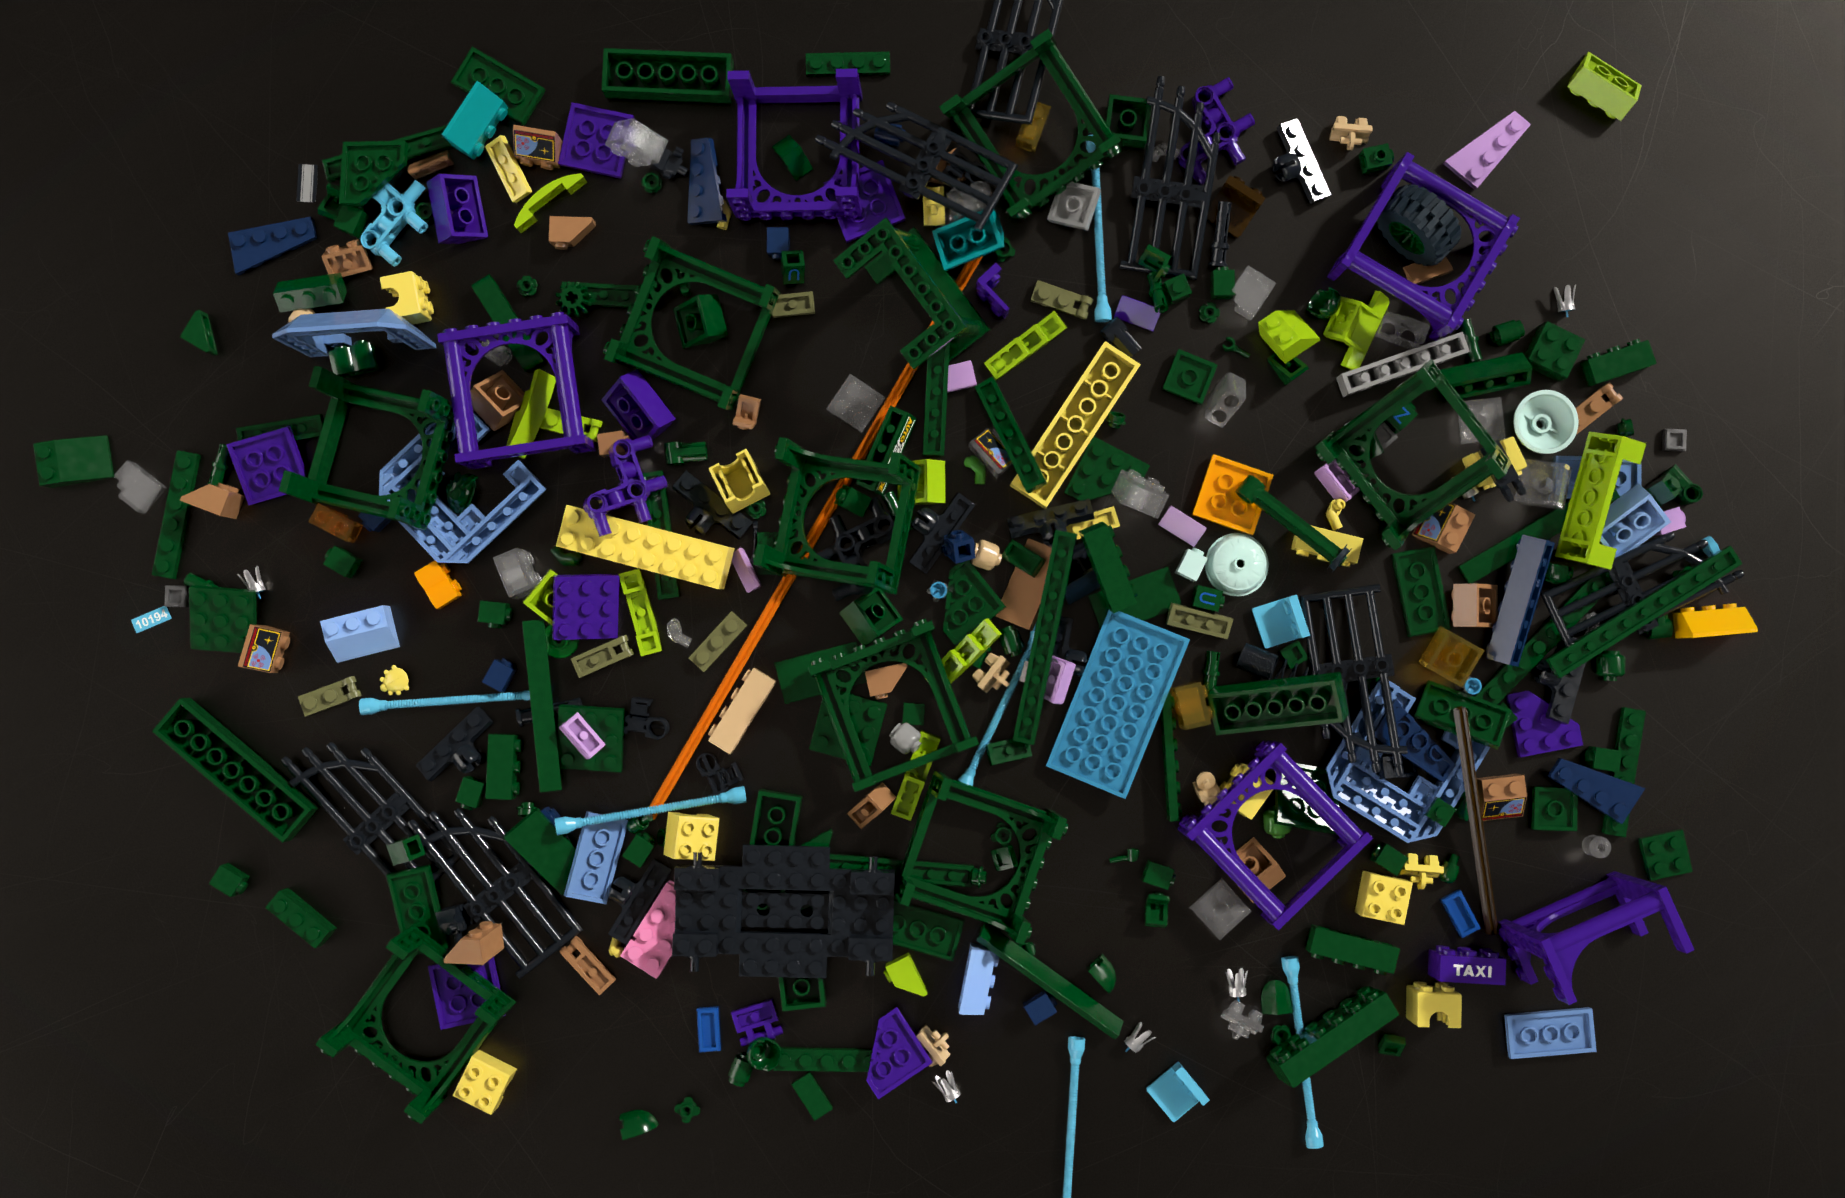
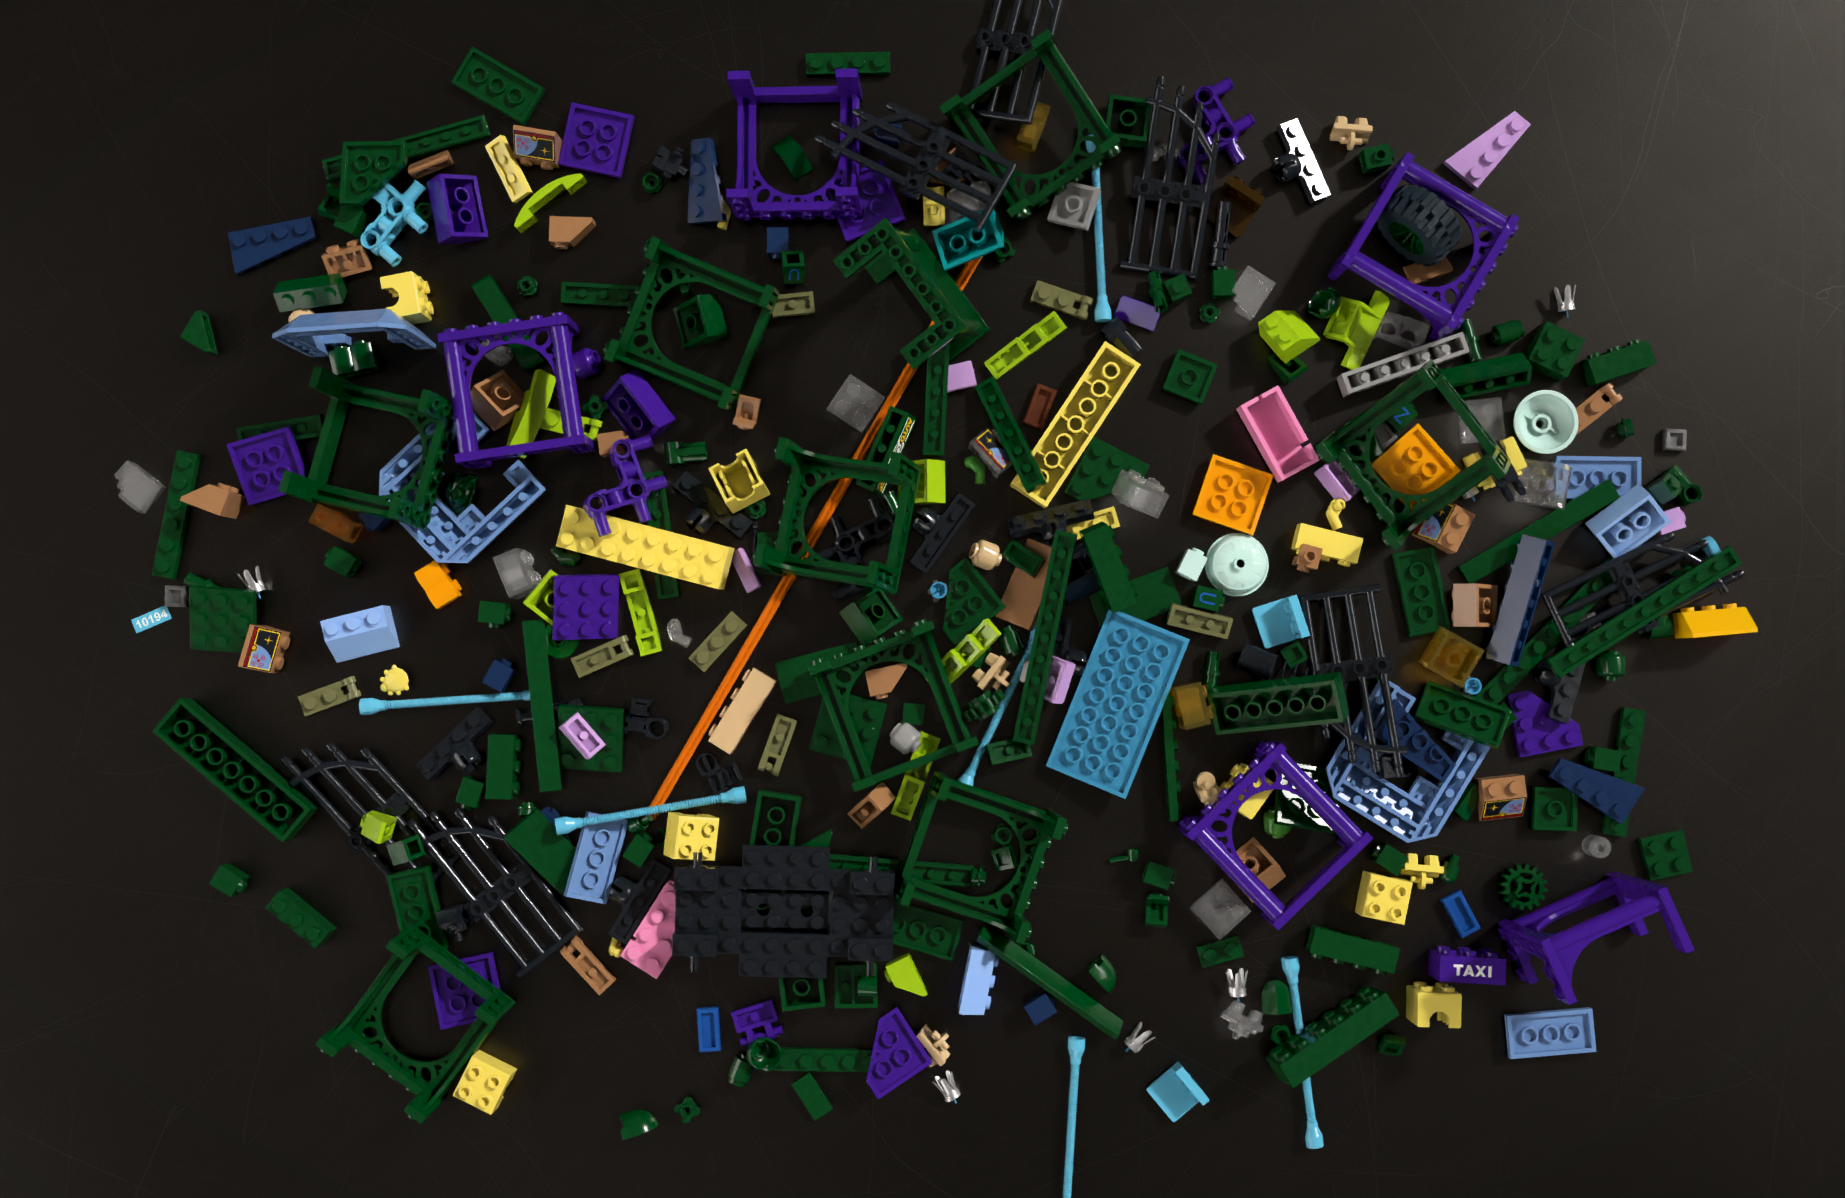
(73, 461): dark green slope -> none
(220, 465): dark green pin -> none
(307, 183): sticker -> none
(378, 826): none -> lime slope
(475, 121): teal slope -> none
(477, 945): medium nougat slope -> none
(565, 297): dark green gear -> none
(586, 363): none -> dark purple head
(589, 407): none -> dark green plate
(636, 143): clear brick -> none
(667, 75): dark green brick -> none
(777, 743): none -> olive plate
(852, 500): dark green brick -> none
(854, 988): none -> dark green plate
(959, 546): dark blue brick -> none
(983, 705): none -> dark green gear
(984, 291): dark purple bracket -> none
(1039, 407): none -> copper tile
(1115, 419): dark green plate -> none
(1155, 261): dark green bracket -> none
(1182, 526): lavender slope -> none
(1220, 951): none -> dark green plate
(1228, 385): clear piece -> none
(1235, 348): dark green hand -> none
(1253, 491): dark green piece -> none
(1277, 434): none -> bright pink piece
(1308, 558): none -> medium nougat bracket
(1414, 464): none -> light orange plate
(1440, 812): dark green plate -> none
(1475, 820): dark brown axle -> none
(1531, 881): none -> dark green gear
(1558, 573): dark green hair -> none
(1593, 496): lime plate -> none
(1604, 87): lime slope -> none

